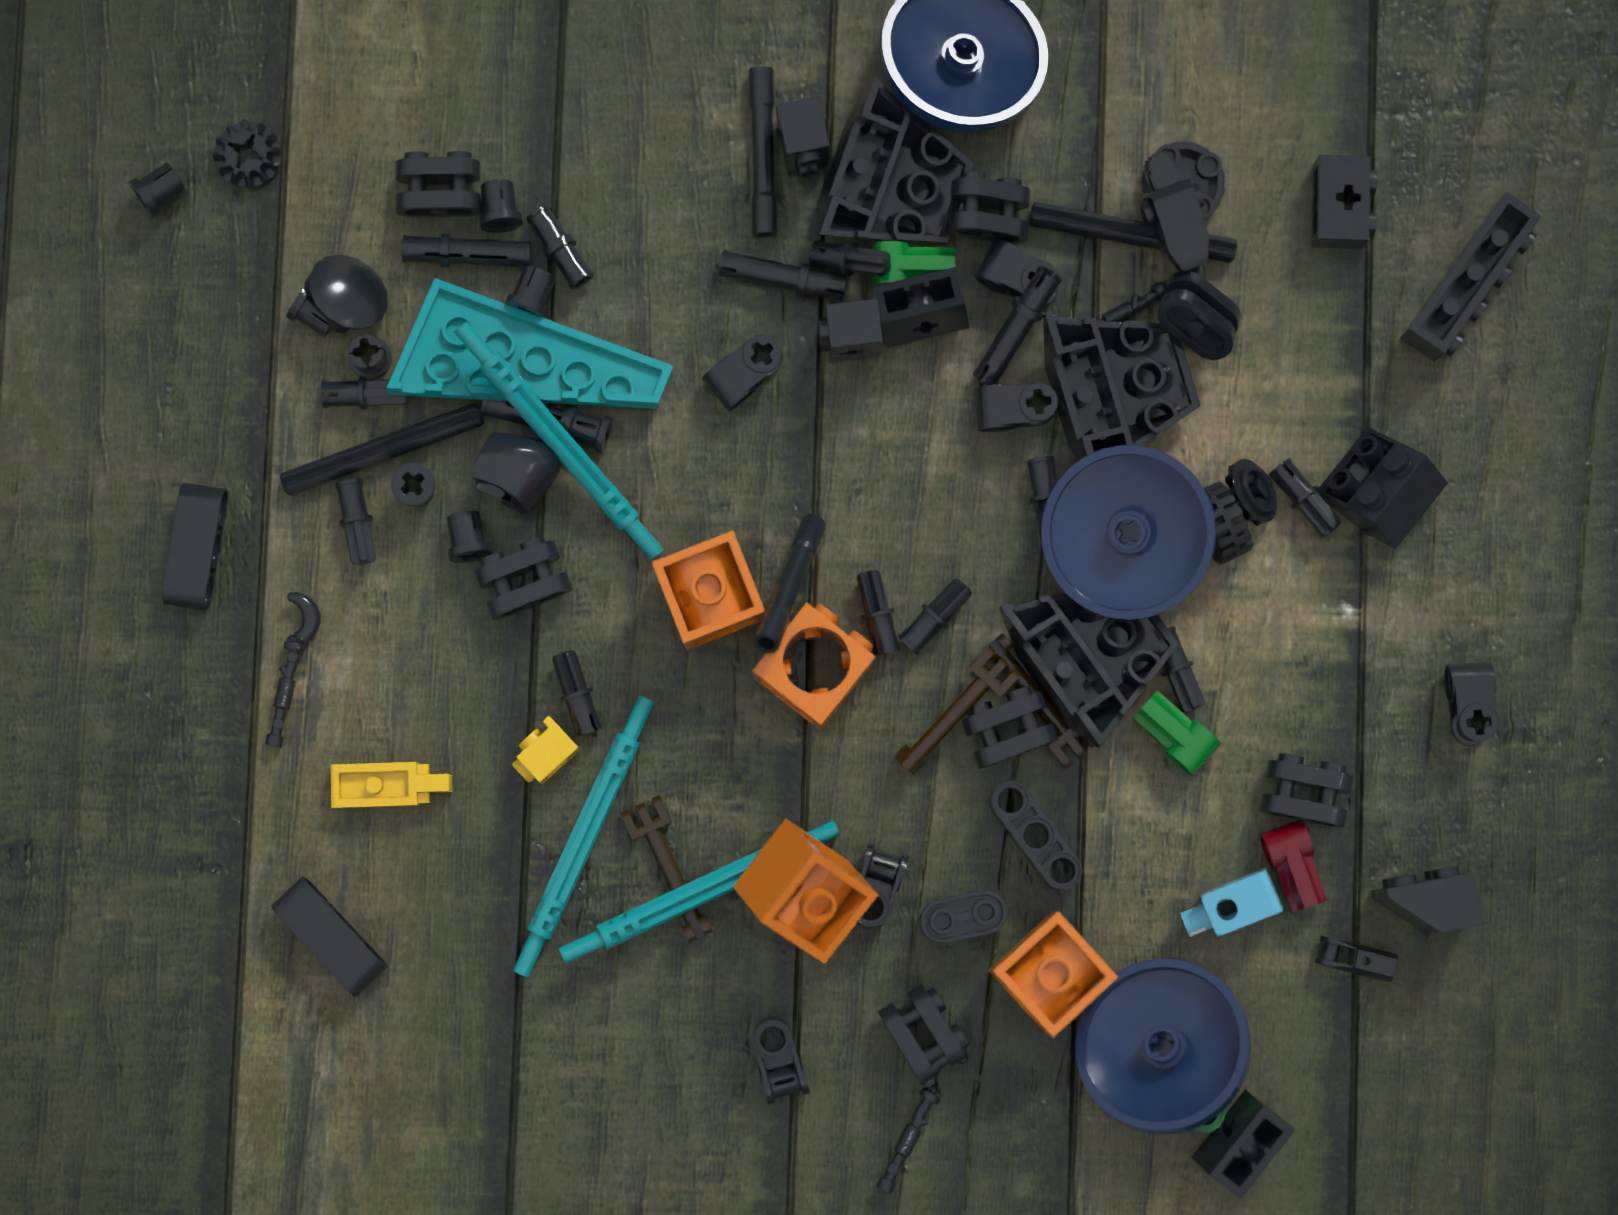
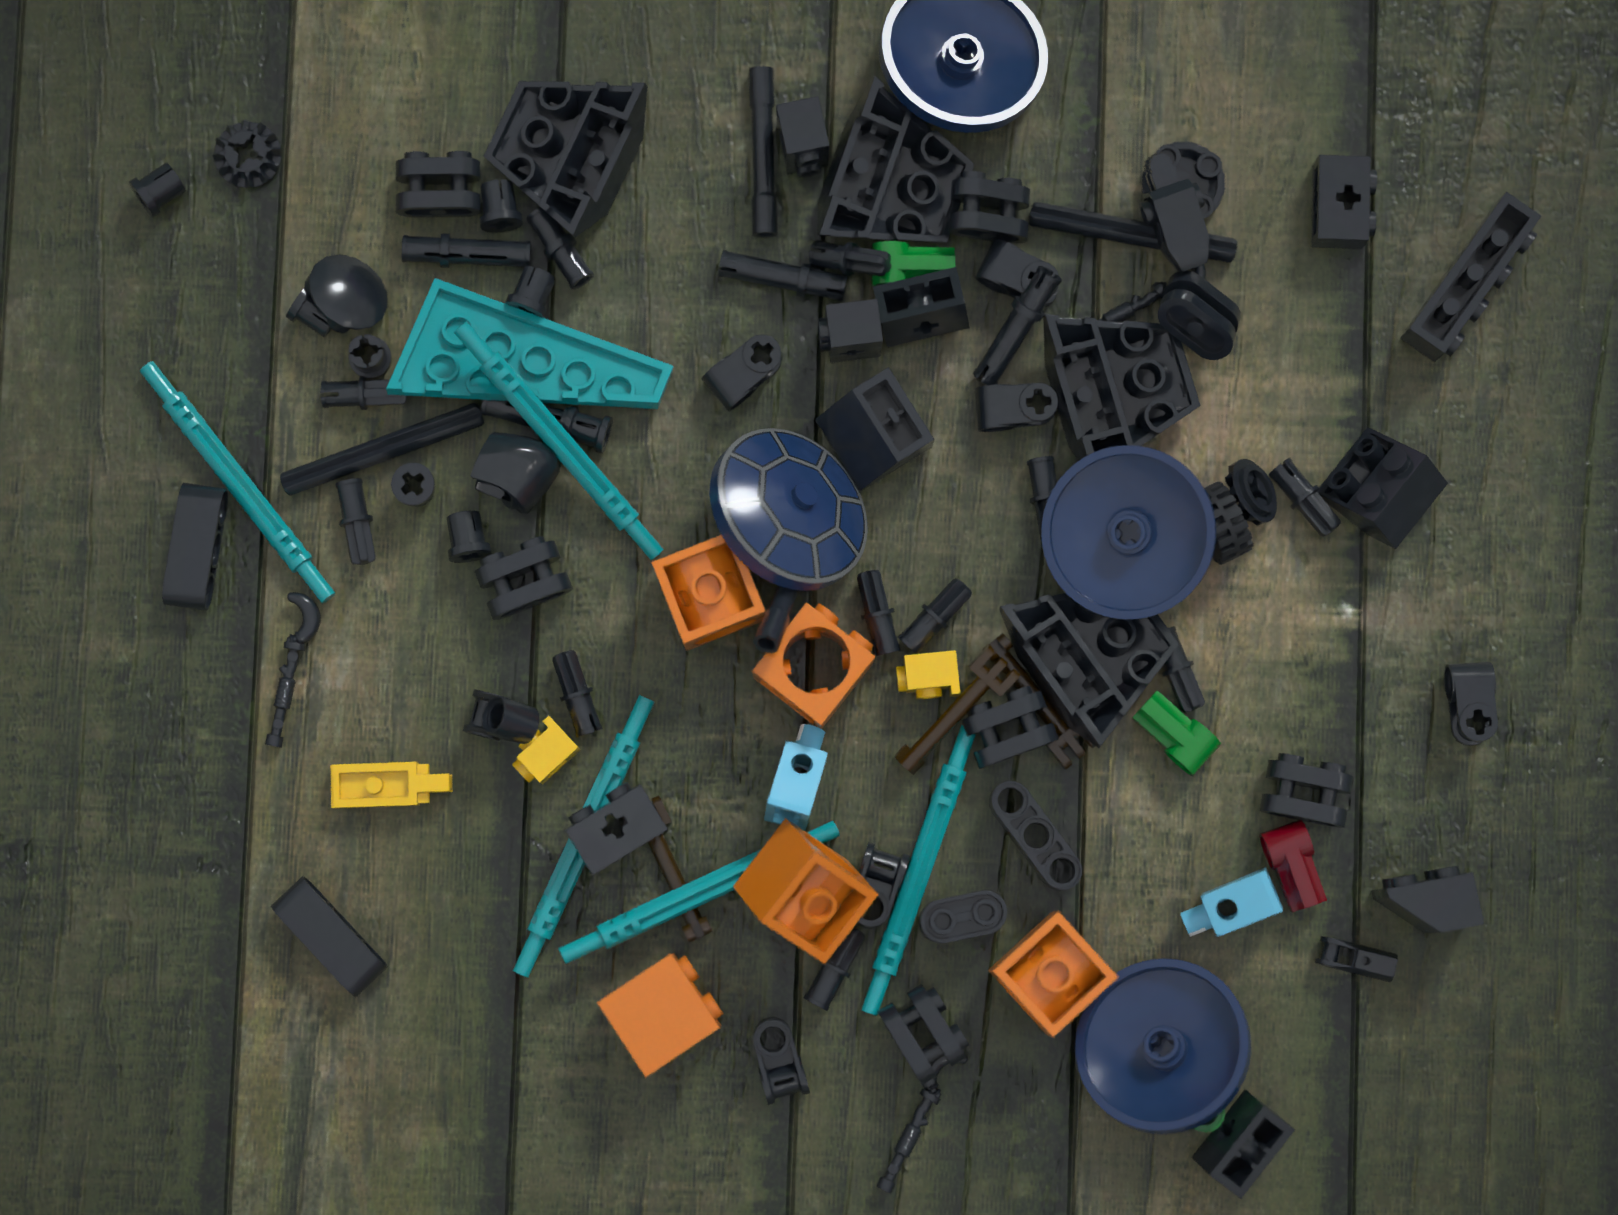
(237, 482): none -> teal axle
(502, 718): none -> black piece
(570, 146): none -> black wedge
(640, 826): none -> black brick
(661, 1013): none -> orange brick
(788, 509): none -> dark blue dish
(794, 792): none -> medium azure torso
(834, 970): none -> black axle
(875, 429): none -> black slope
(918, 872): none -> teal axle
(929, 674): none -> yellow brick

